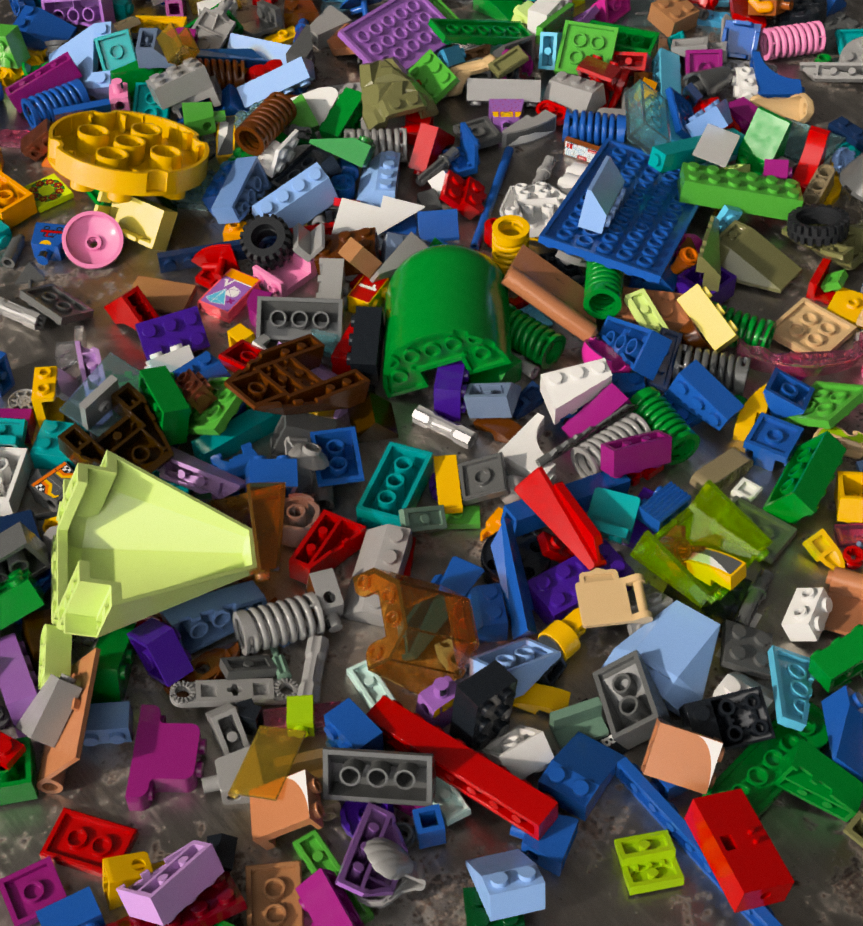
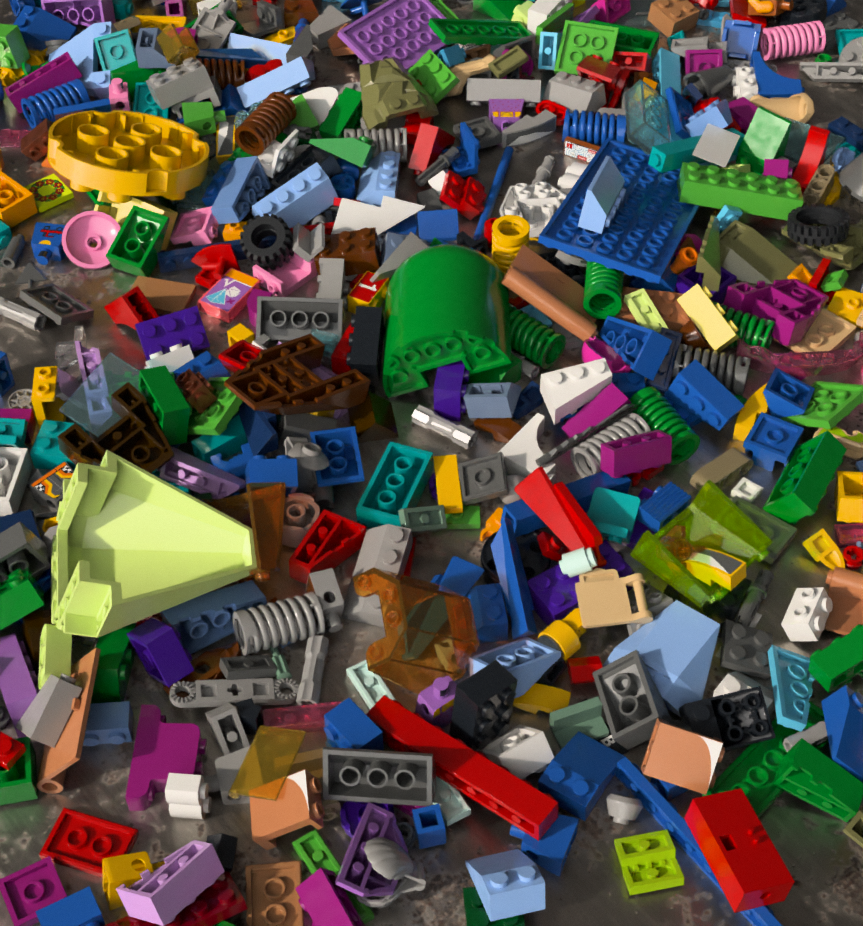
(98, 402): light grey plate -> none
(138, 242): none -> green slope
(187, 796): none -> white brick
(195, 226): none -> bright pink plate
(259, 429): none -> dark blue wedge
(301, 714): lime brick -> none
(360, 257): medium nougat slope -> none
(480, 245): none -> black bracket
(578, 562): none -> light aqua brick
(581, 669): none -> red piece
(623, 807): none -> light grey cone
(786, 302): none -> magenta wedge
(801, 274): none -> light orange tile
(813, 735): none -> light grey bar

